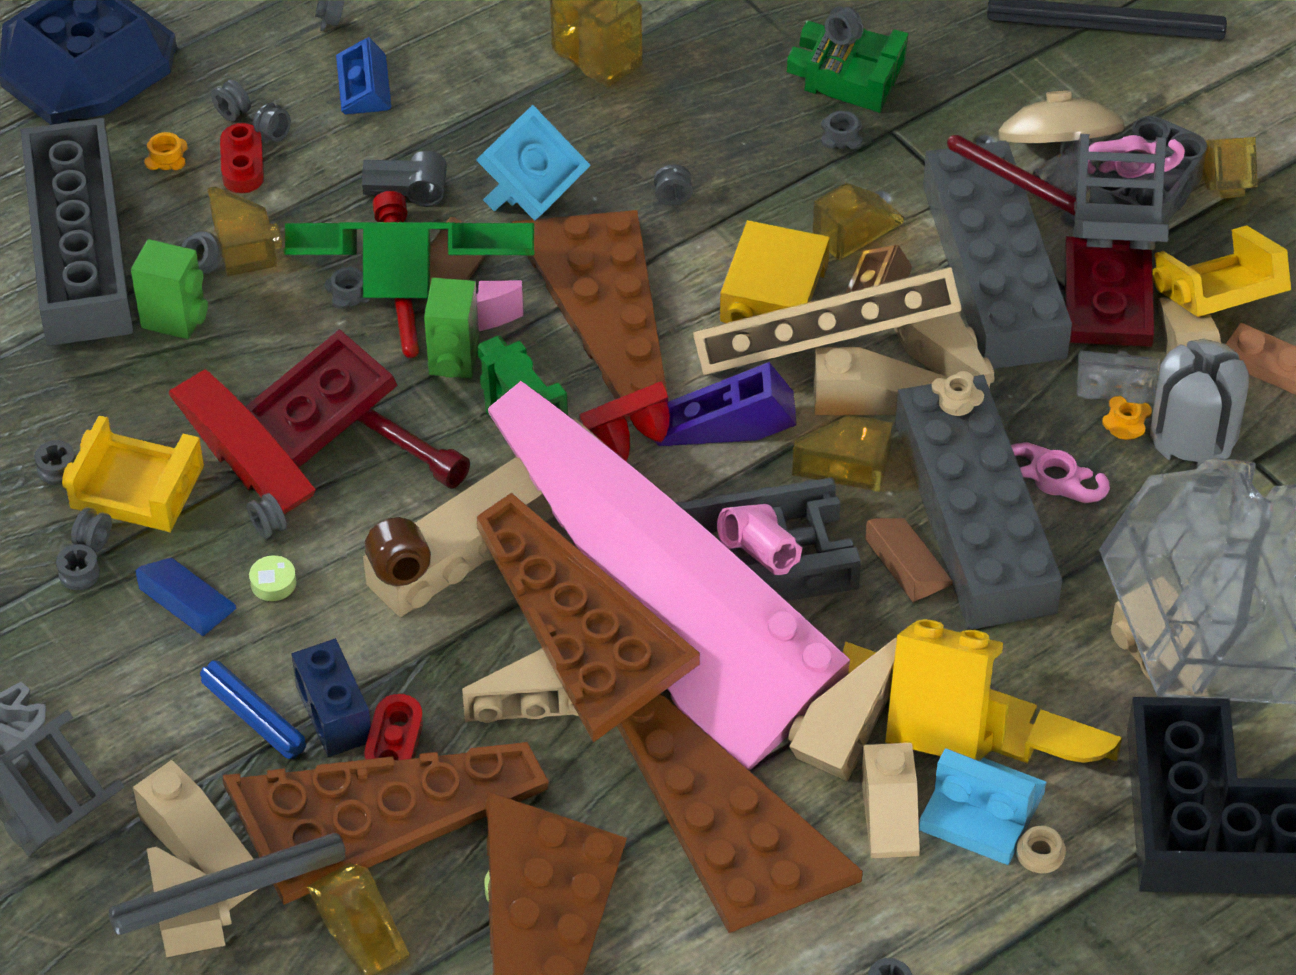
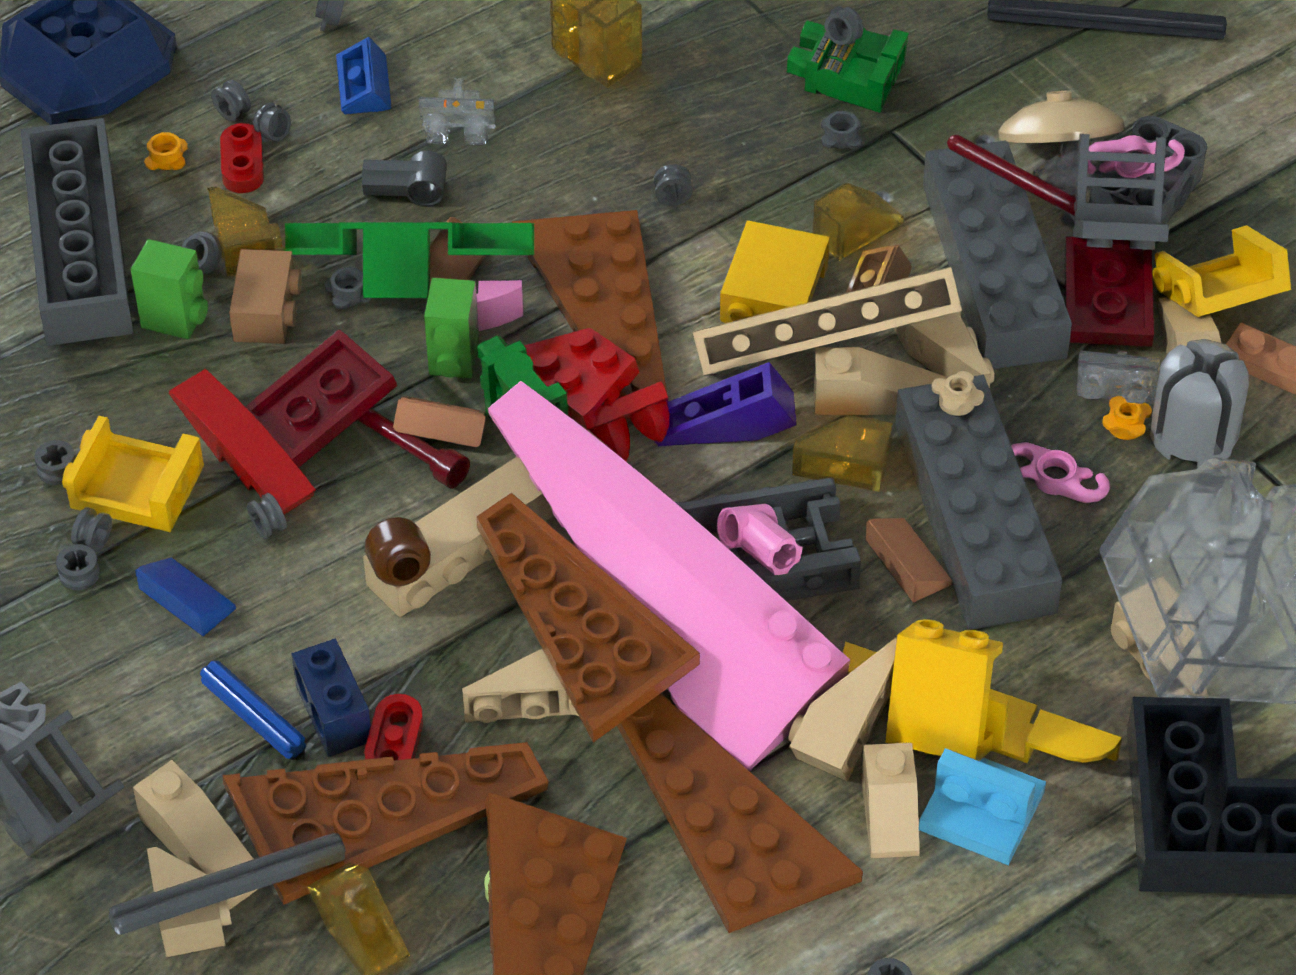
(264, 296): none -> medium nougat brick
(272, 578): yellowish green tile -> none
(392, 207): red piece -> none
(440, 421): none -> nougat slope
(457, 109): none -> clear hips
(531, 164): medium azure bracket -> none
(587, 369): none -> red wing
(1043, 839): tan plate -> none
(1231, 166): clear yellow slope -> none

